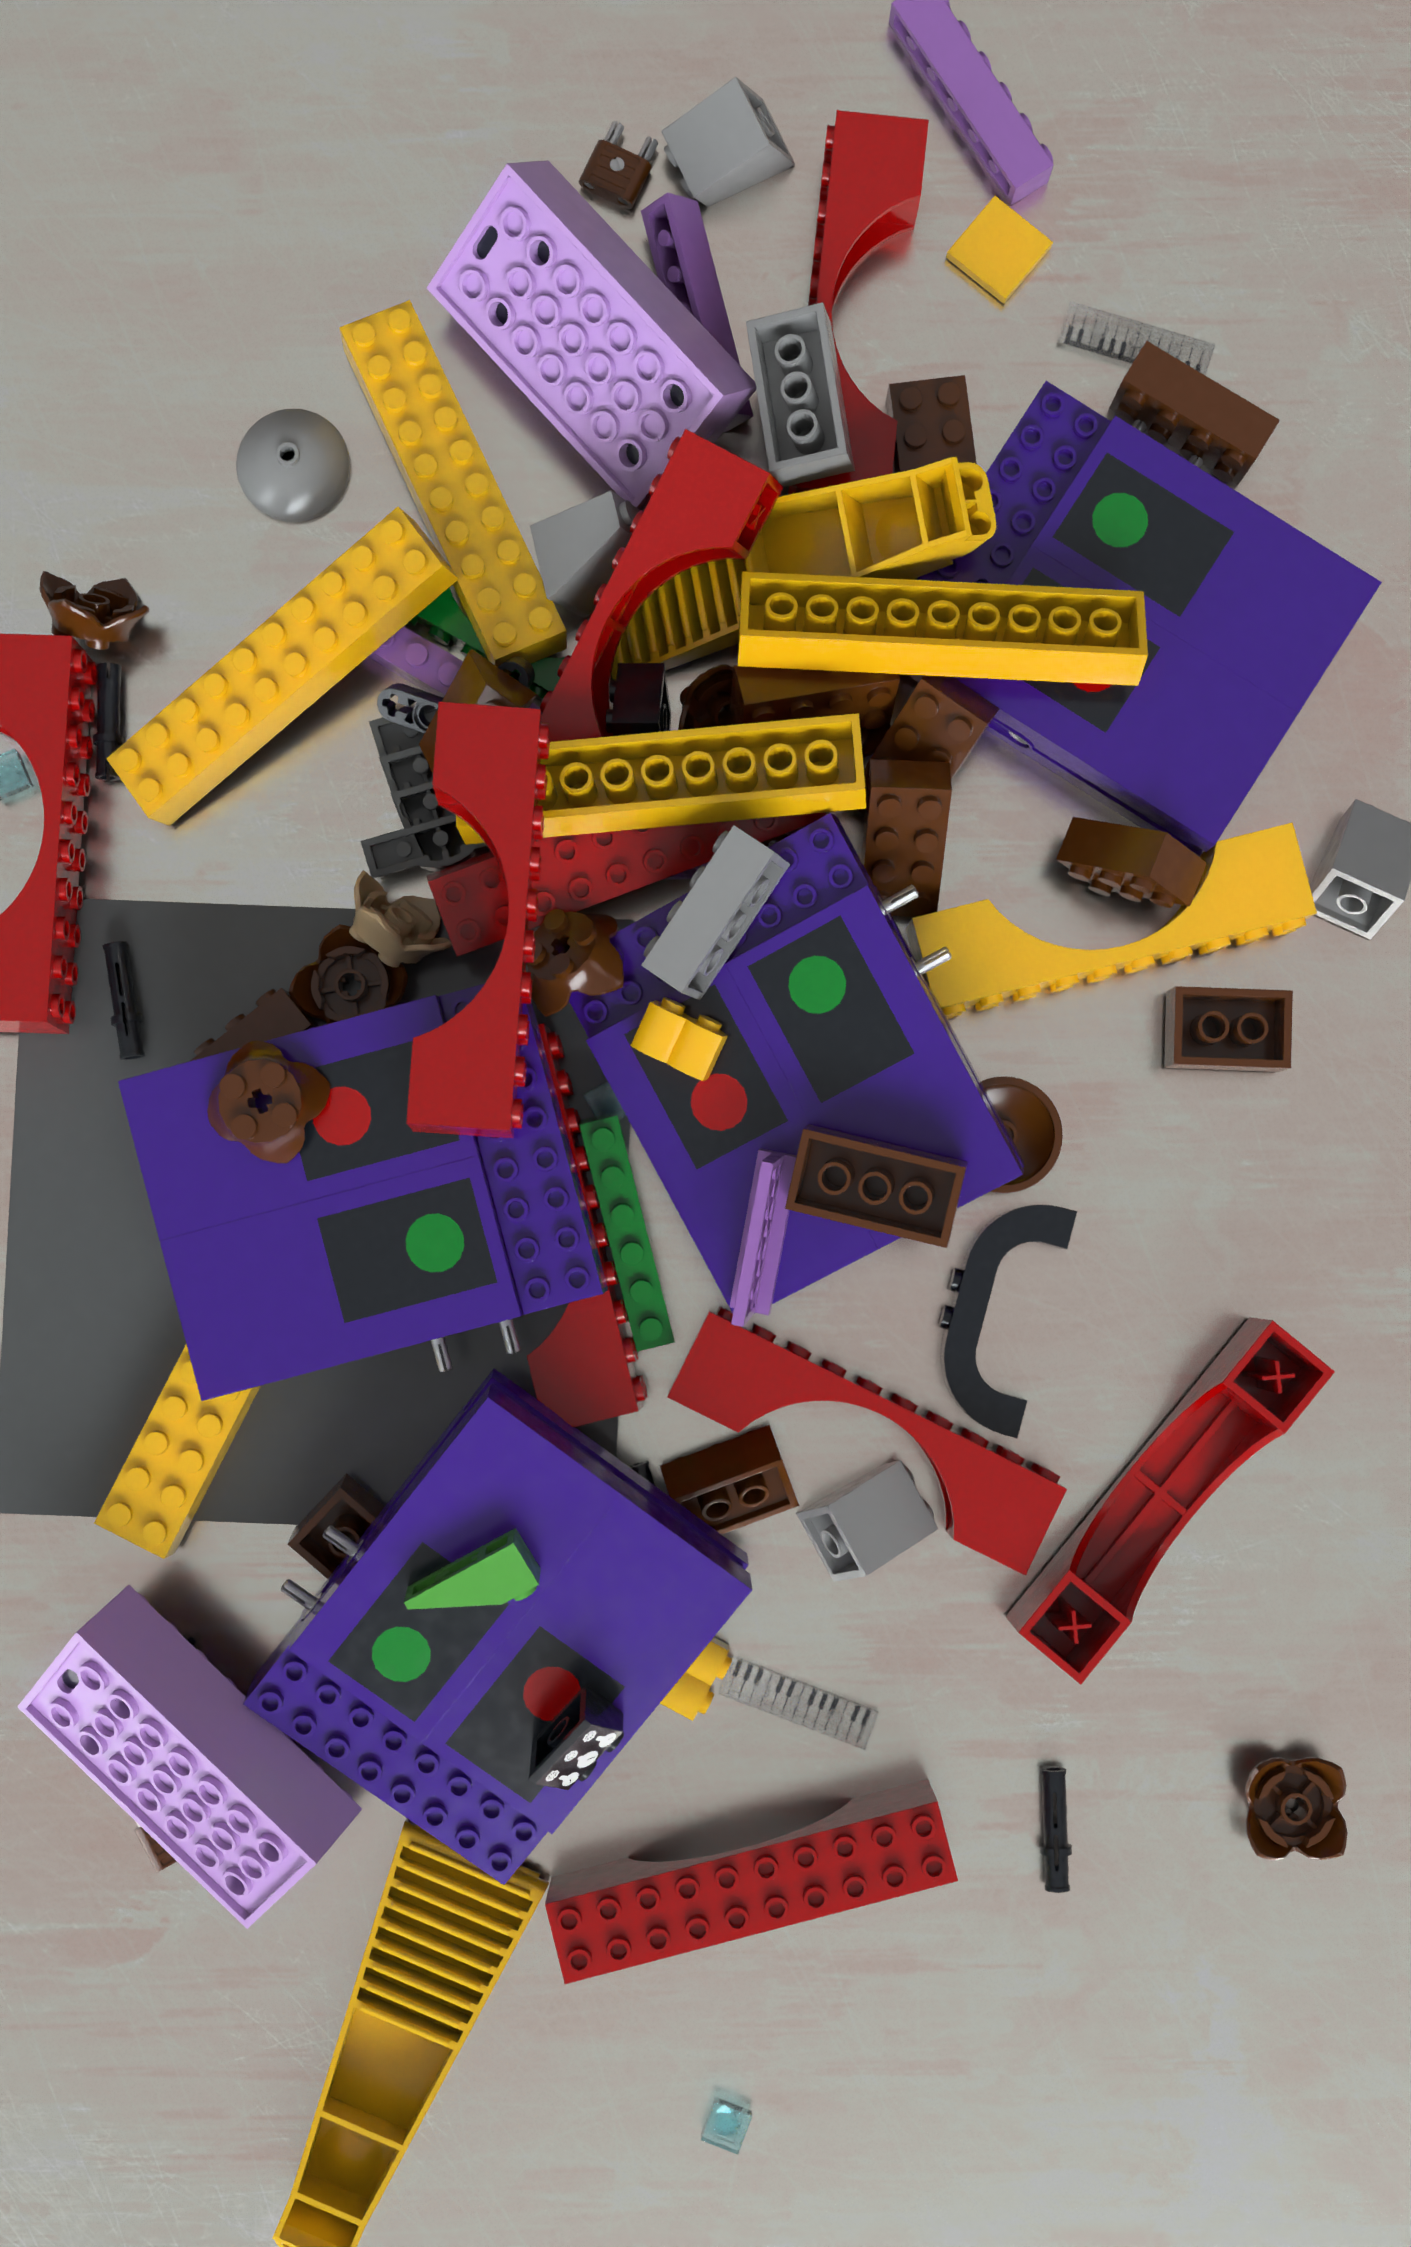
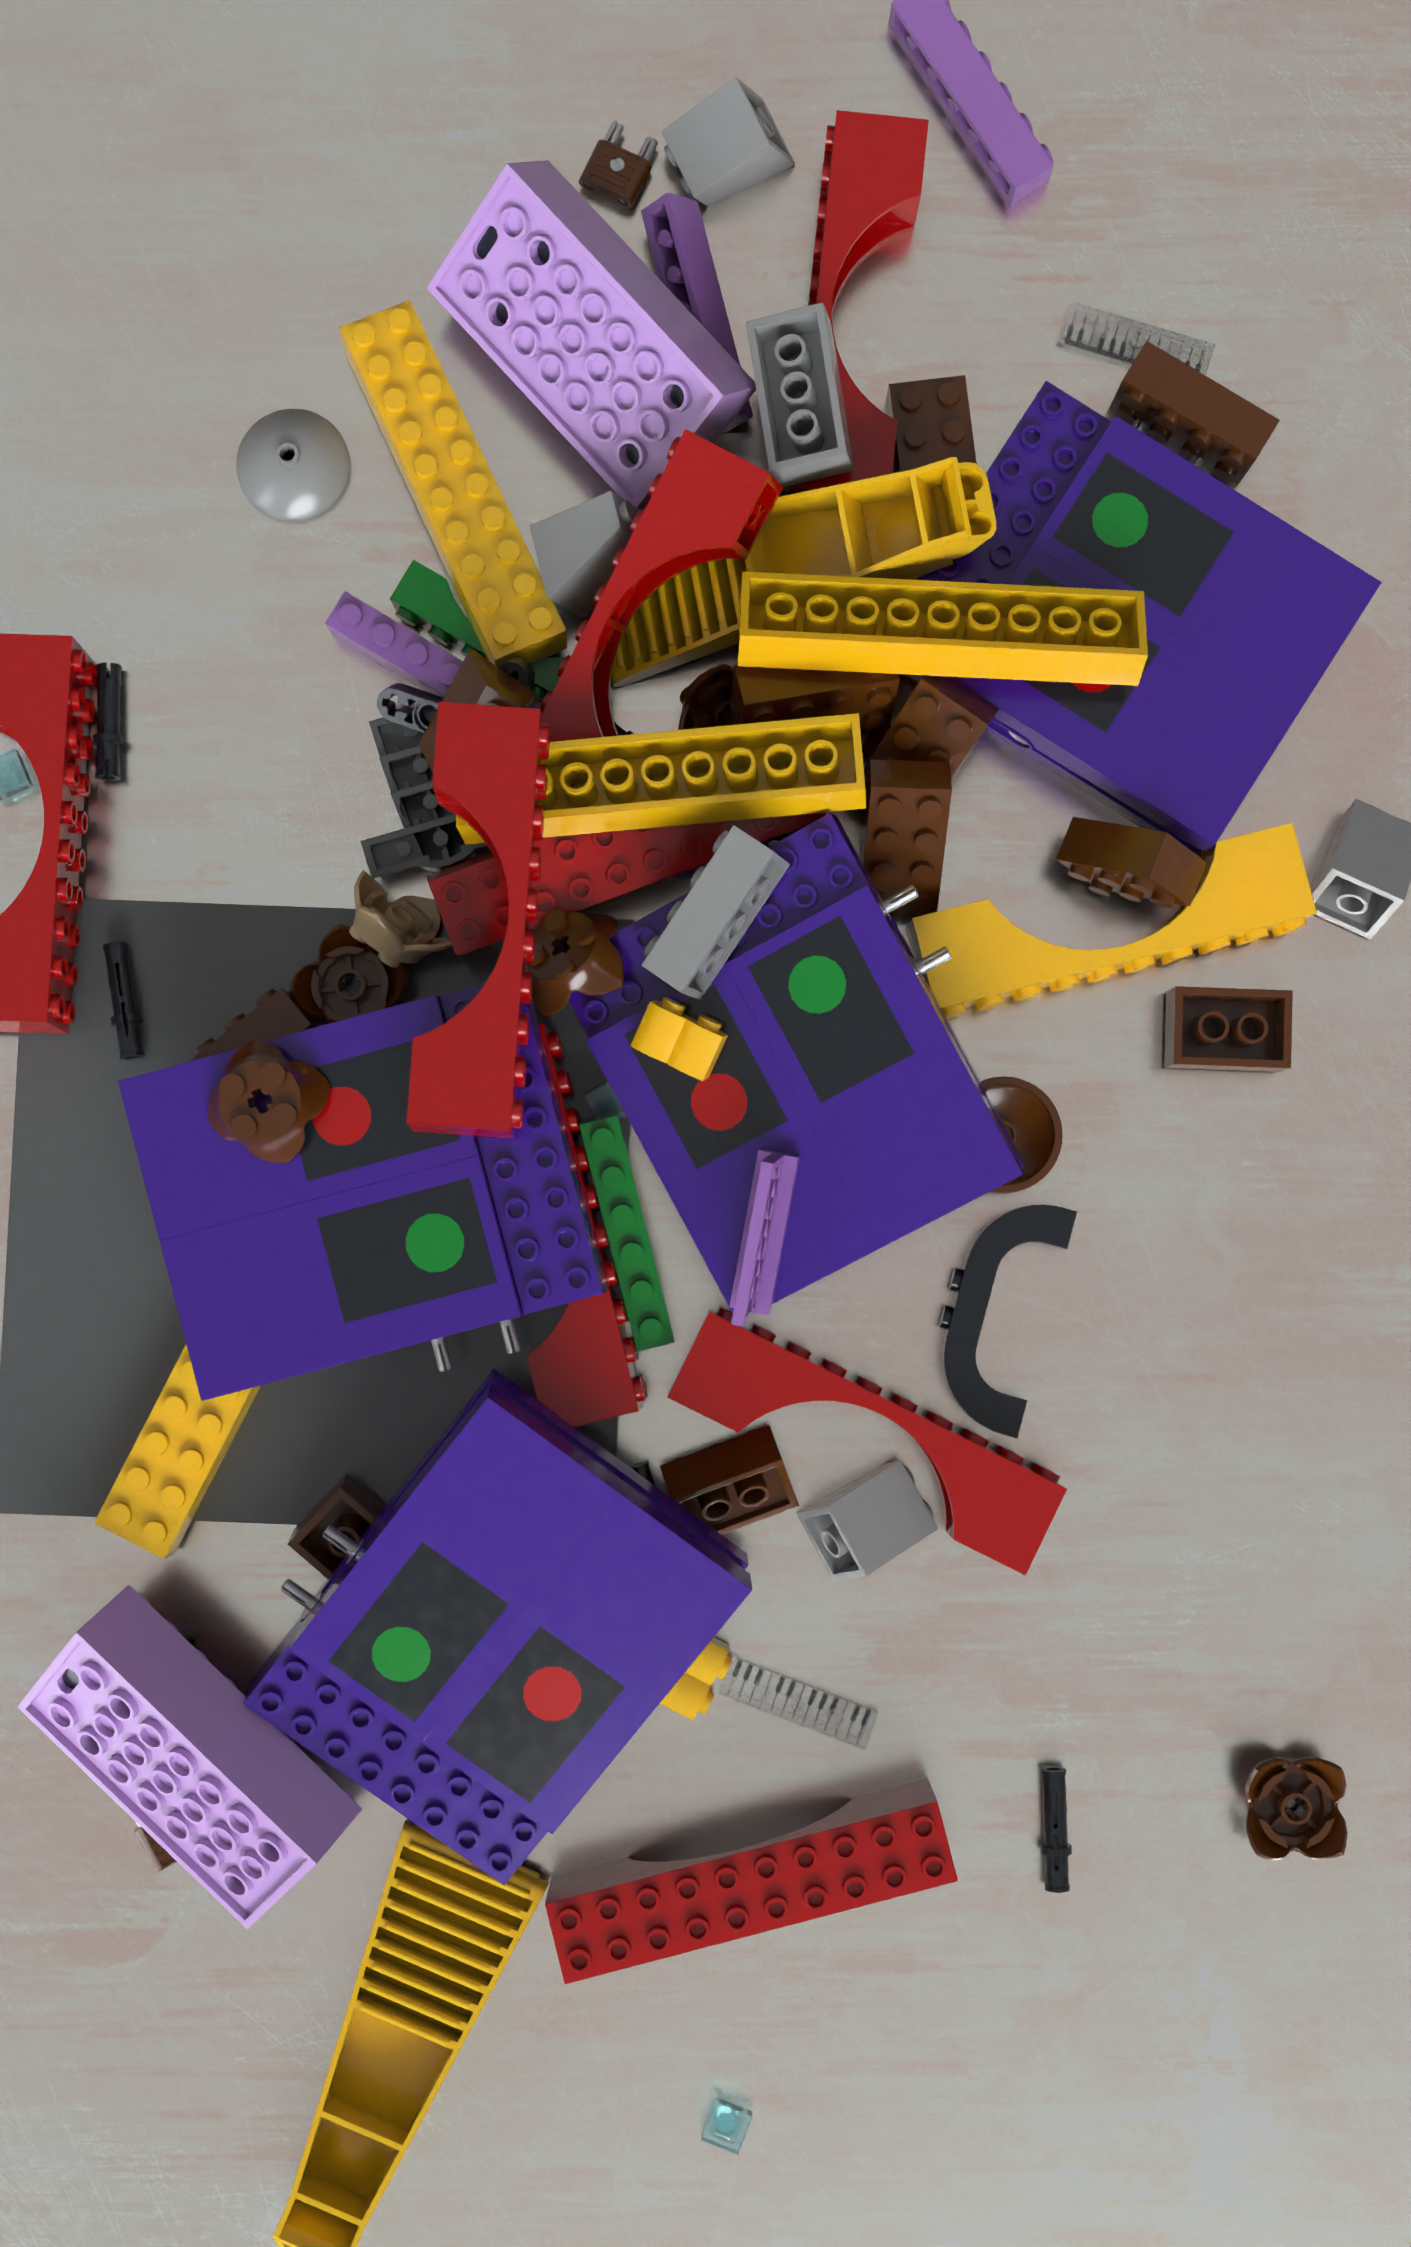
(97, 616): reddish brown brick -> none
(282, 667): yellow brick -> none
(482, 1577): bright green slope -> none
(575, 1740): slope -> none
(638, 700): black slope -> none
(876, 1185): reddish brown brick -> none
(999, 249): yellow tile -> none
(1226, 1417): red arch -> none

